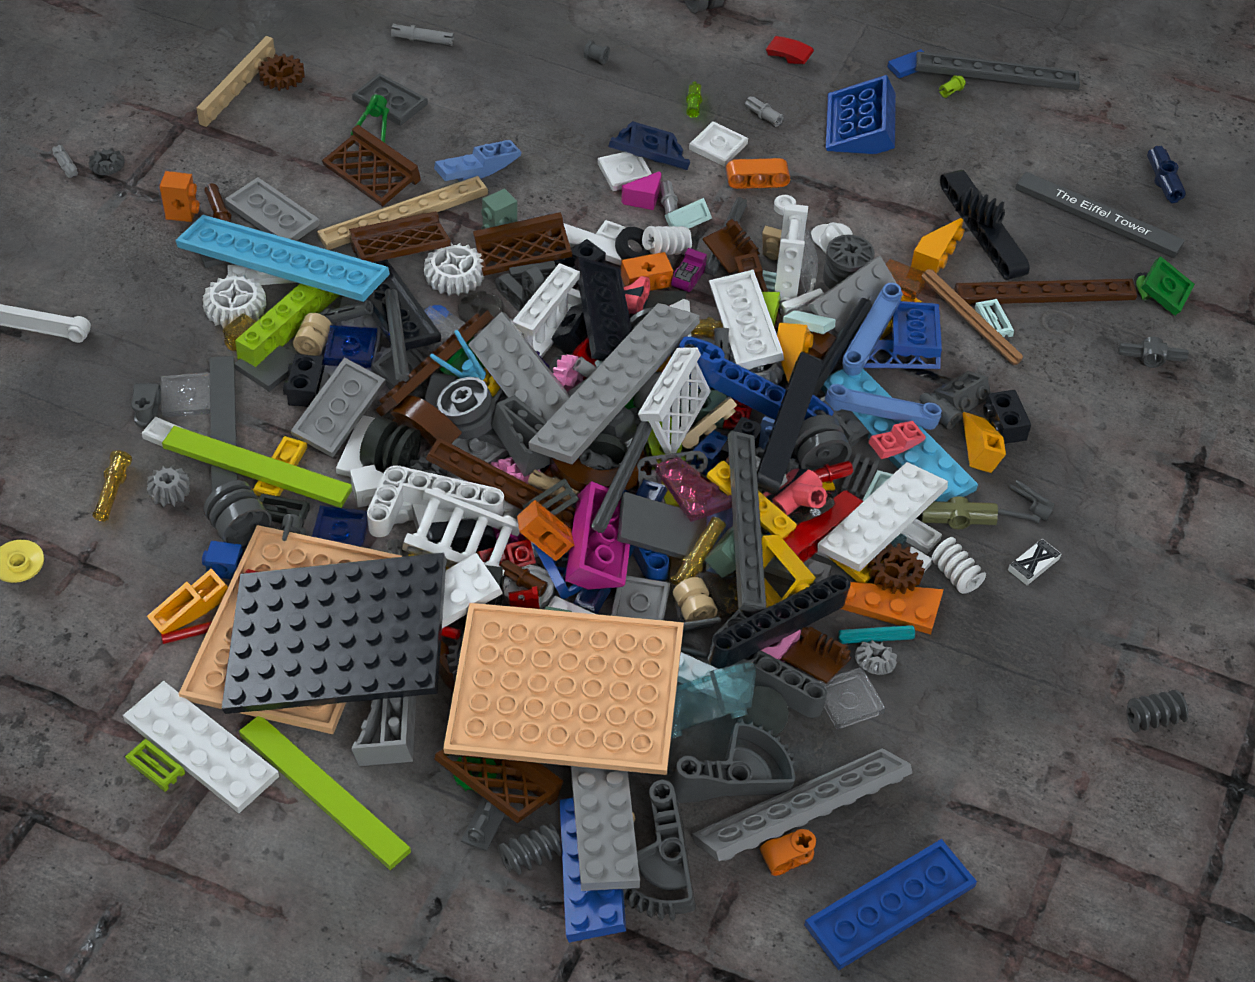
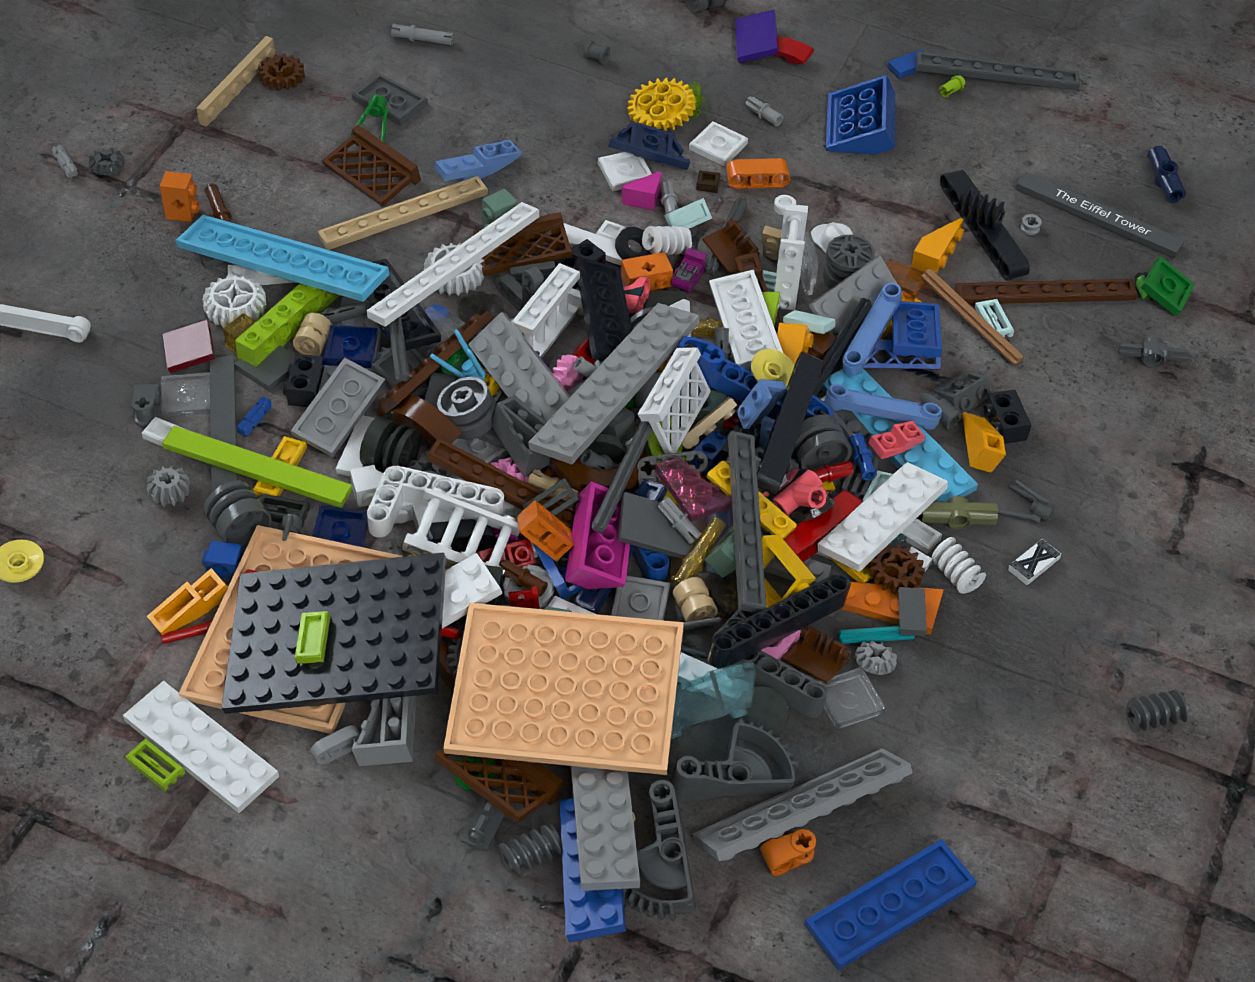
(114, 476): clear yellow pin -> none
(188, 346): none -> tile
(254, 416): none -> blue axle
(271, 210): light grey plate -> none
(312, 637): none -> lime tile
(325, 792): lime tile -> none
(335, 744): none -> light grey beam
(393, 233): reddish brown fence -> none
(452, 264): none -> white plate
(571, 330): black brick -> none
(662, 104): none -> yellow gear
(678, 519): none -> light grey axle
(708, 181): none -> dark brown tile
(756, 36): none -> dark purple tile
(760, 401): none -> medium blue bracket
(772, 365): none -> light yellow dish
(800, 303): white tile -> none
(862, 456): none -> blue pin
(912, 611): none -> dark grey tile
(1033, 228): none -> light grey bush

